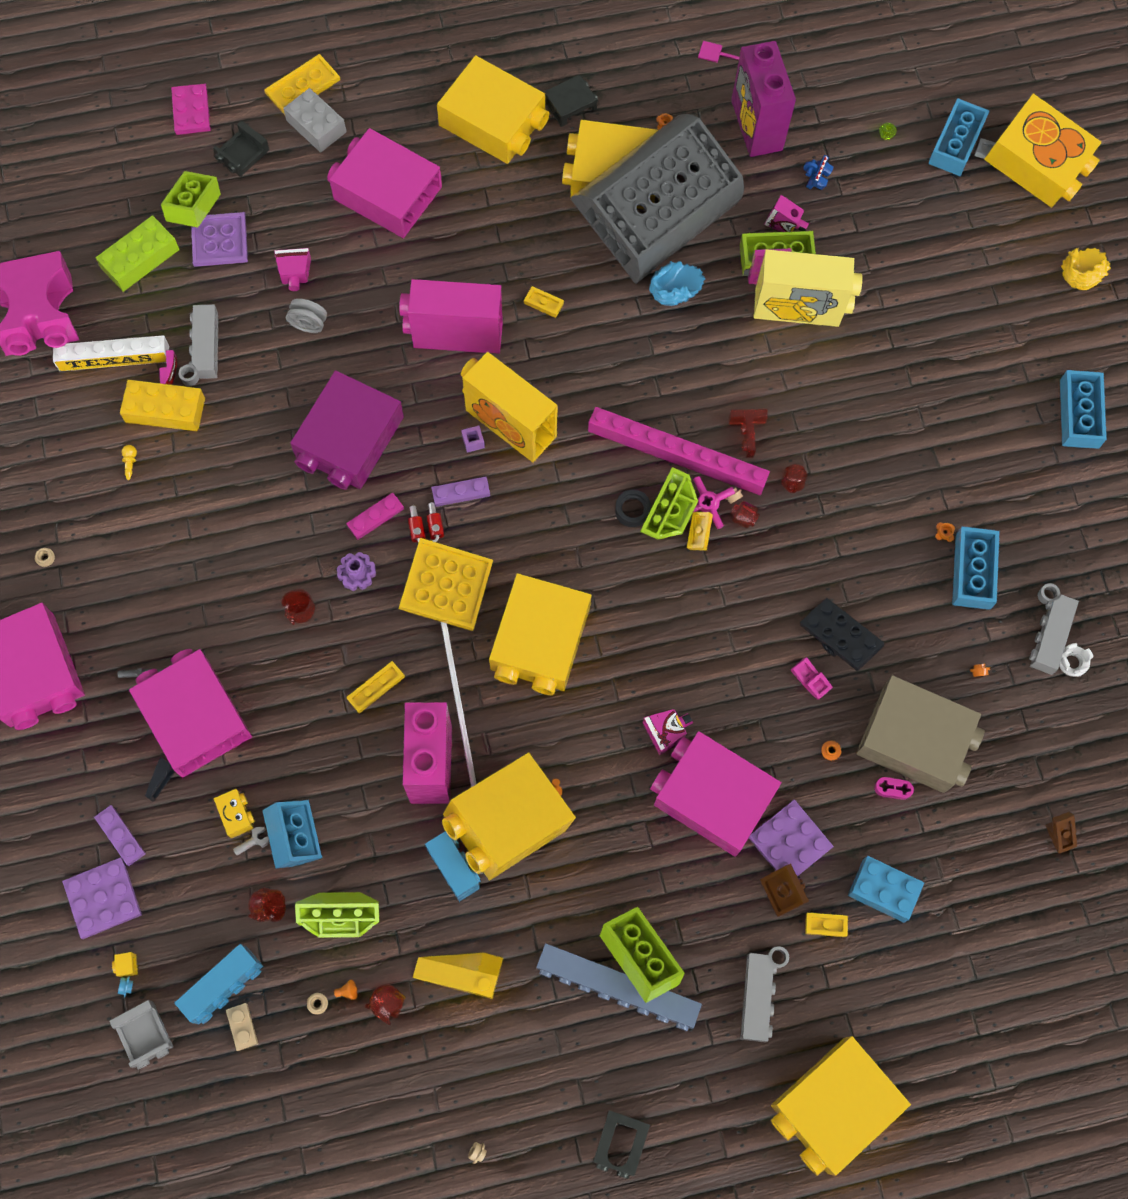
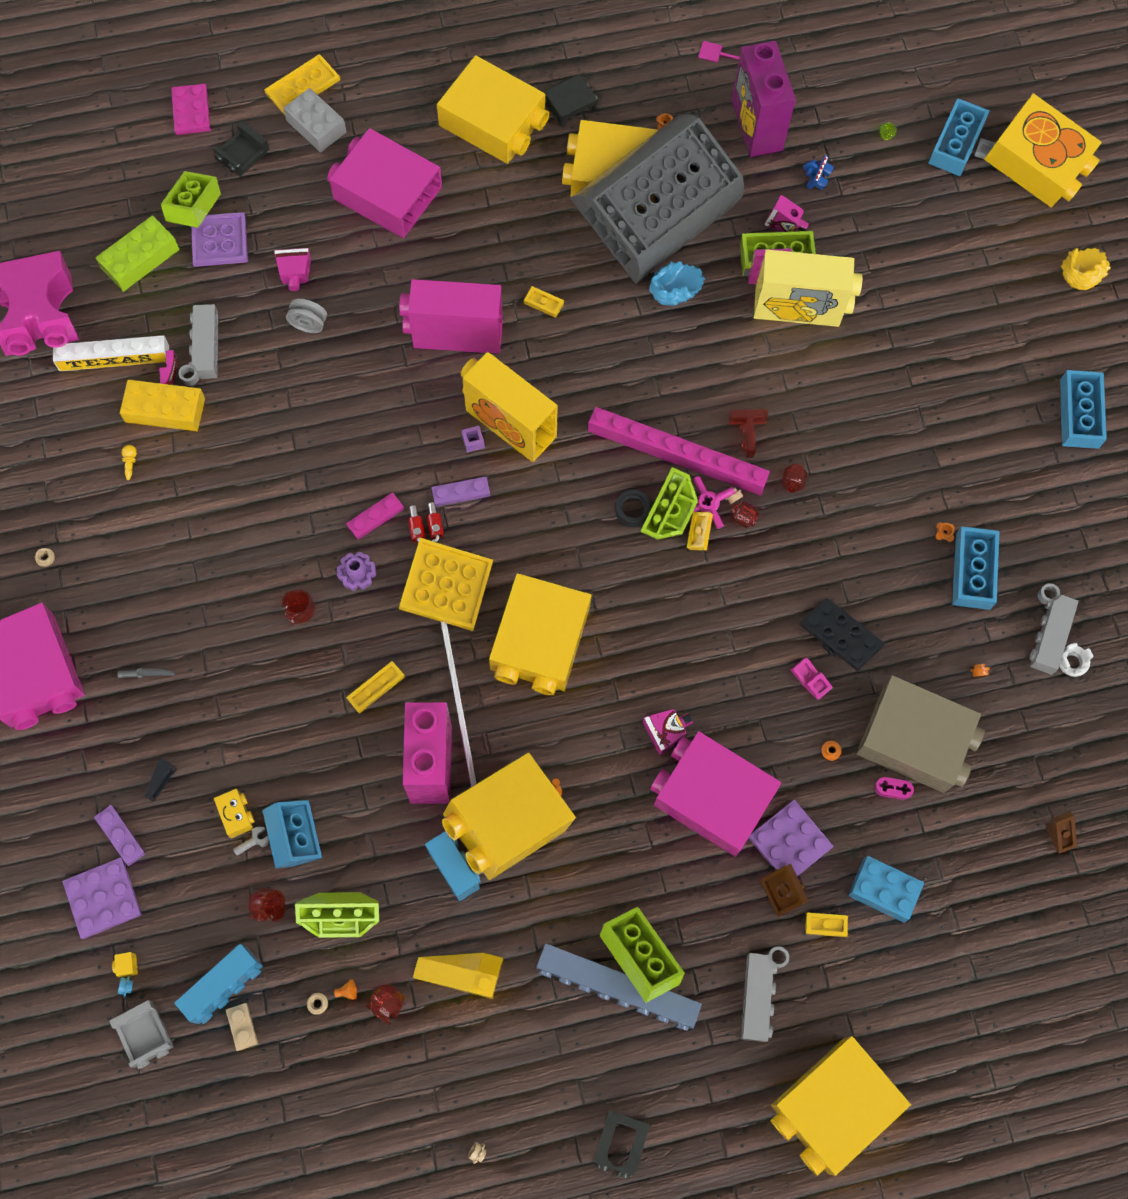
(189, 712): dark pink brick -> none
(346, 431): magenta brick -> none

